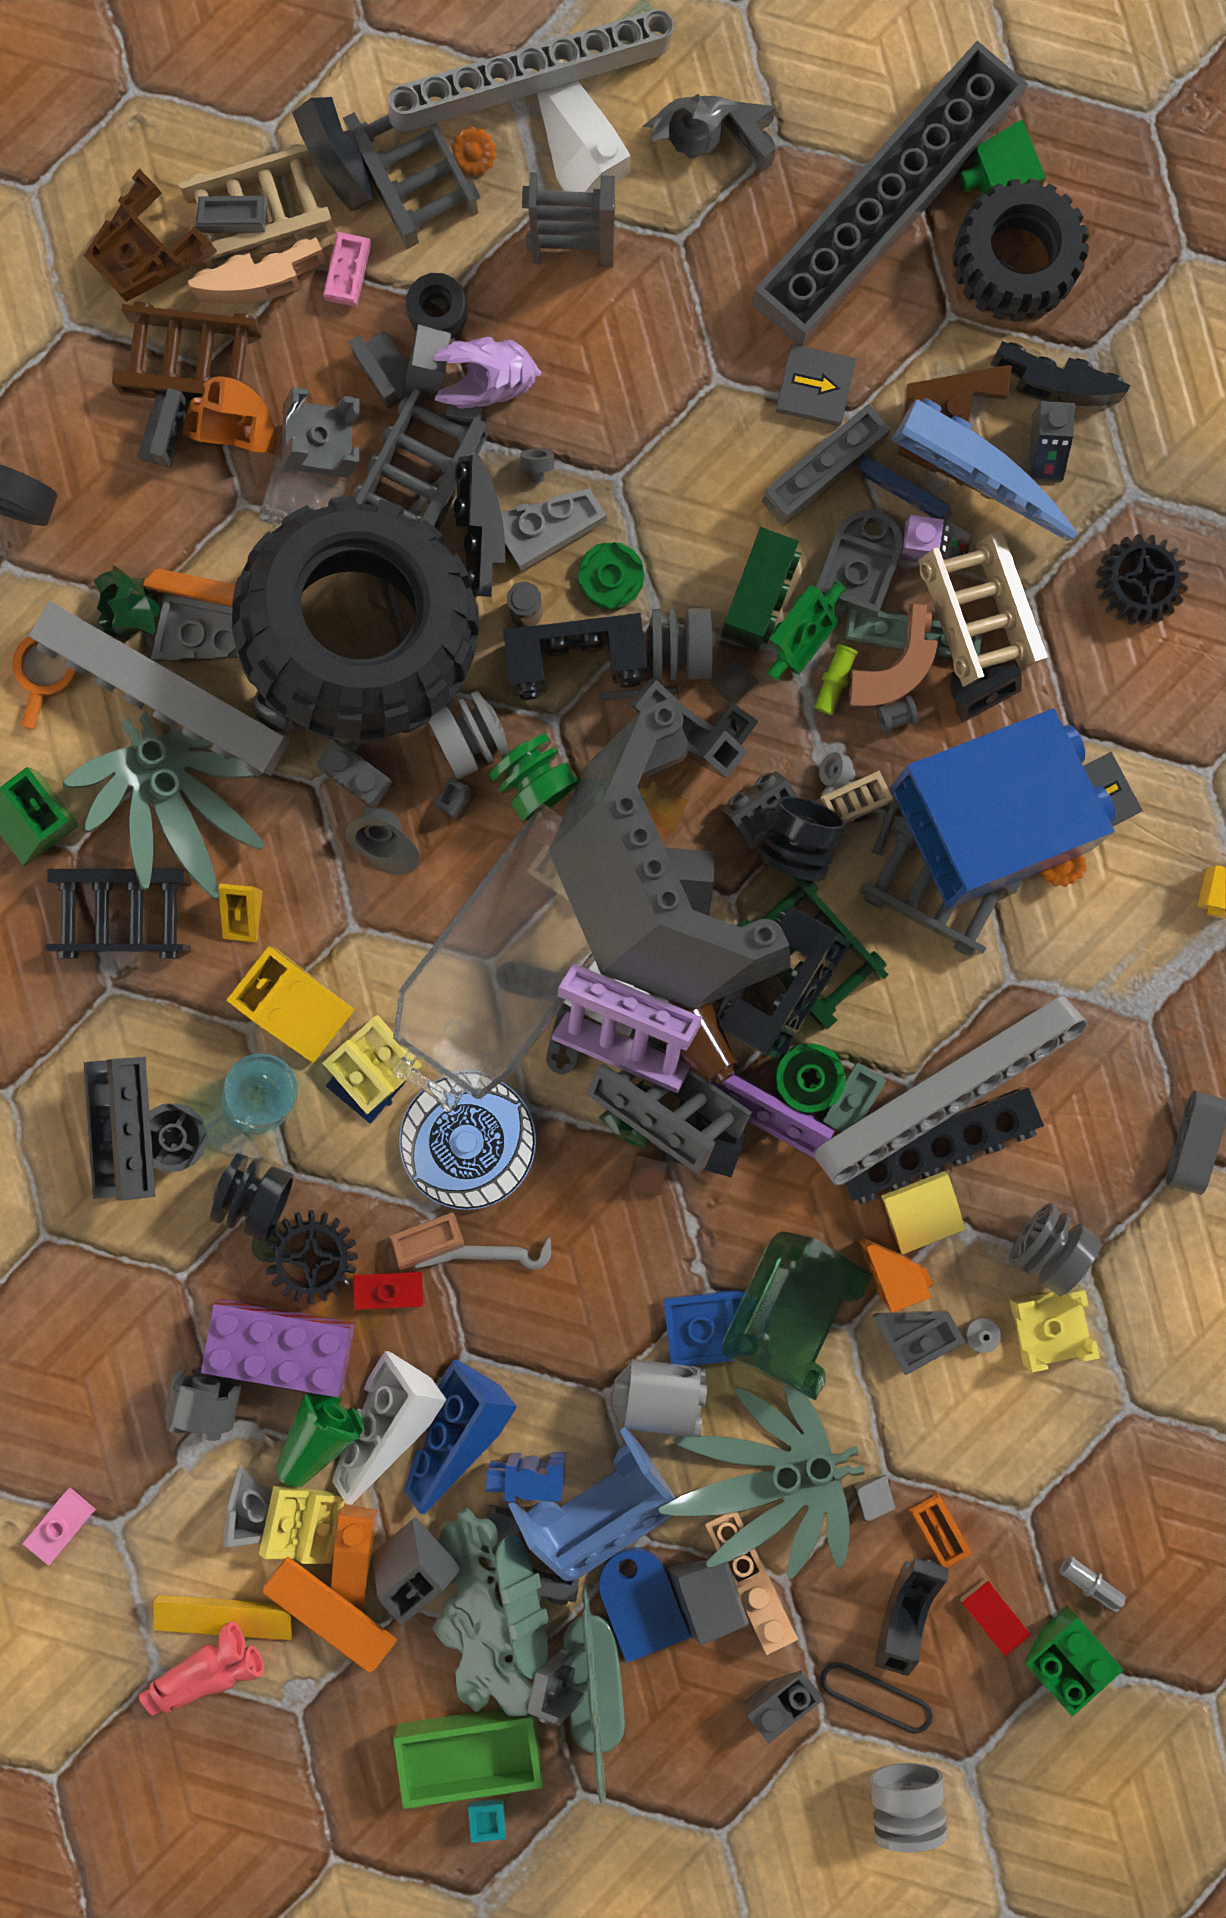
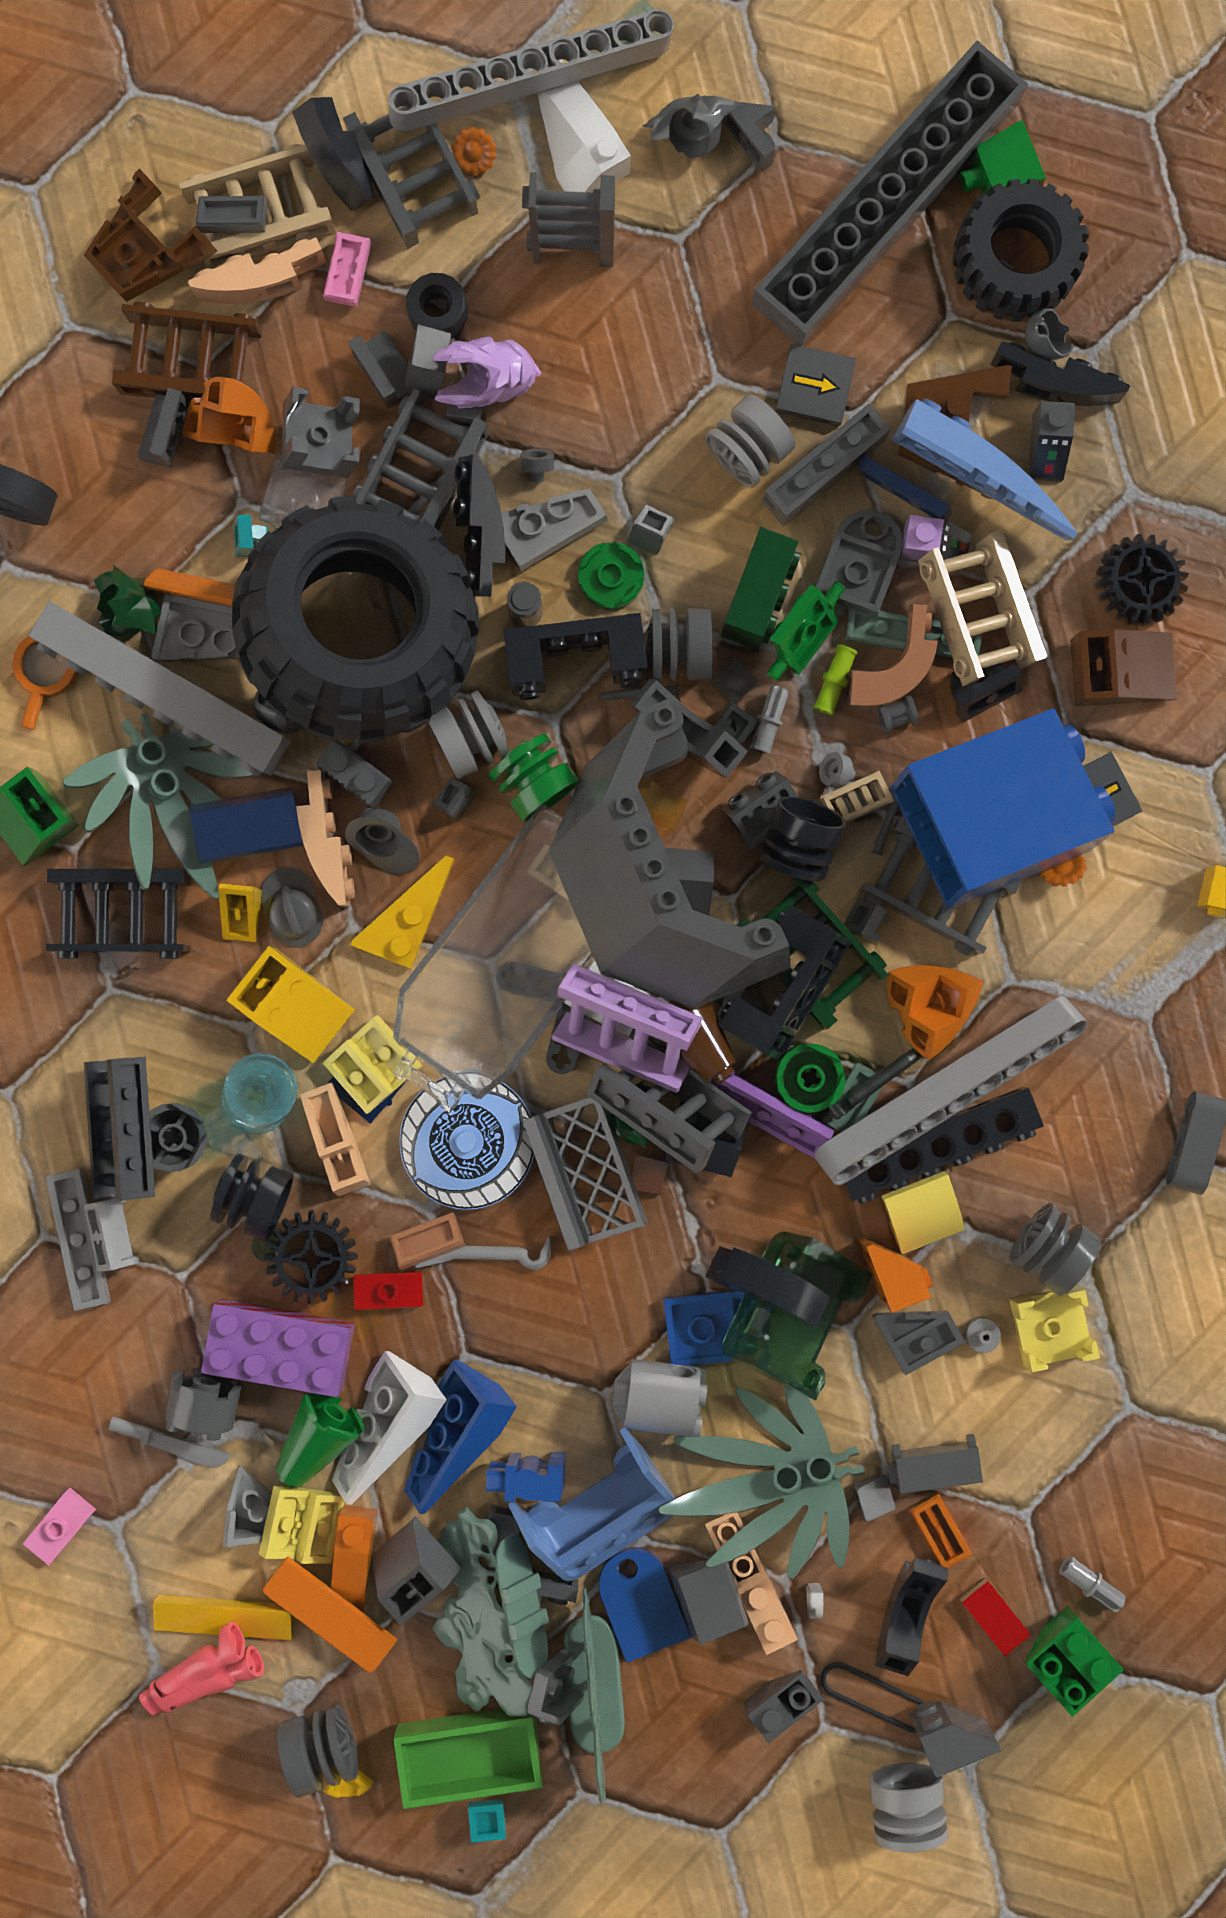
(67, 1197): none -> light grey plate
(109, 1235): none -> light grey hinge
(186, 1449): none -> light grey piece
(245, 825): none -> dark blue slope
(246, 535): none -> teal tile
(291, 907): none -> dark grey piece
(317, 1751): none -> dark grey wheel
(326, 853): none -> light nougat slope
(334, 1140): none -> light nougat slope
(351, 1788): none -> yellow tile
(403, 925): none -> yellow wing
(561, 1184): none -> dark grey fence
(651, 529): none -> dark grey slope
(750, 440): none -> light grey wheel
(769, 720): none -> light grey axle
(769, 1284): none -> black arch
(814, 1599): none -> white tile
(865, 919): none -> dark grey tile
(873, 1084): none -> pearl dark grey piece
(932, 1004): none -> orange brick
(935, 1466): none -> dark grey brick
(952, 1736): none -> dark grey slope
(1047, 335): none -> dark grey hair
(1122, 667): none -> reddish brown slope

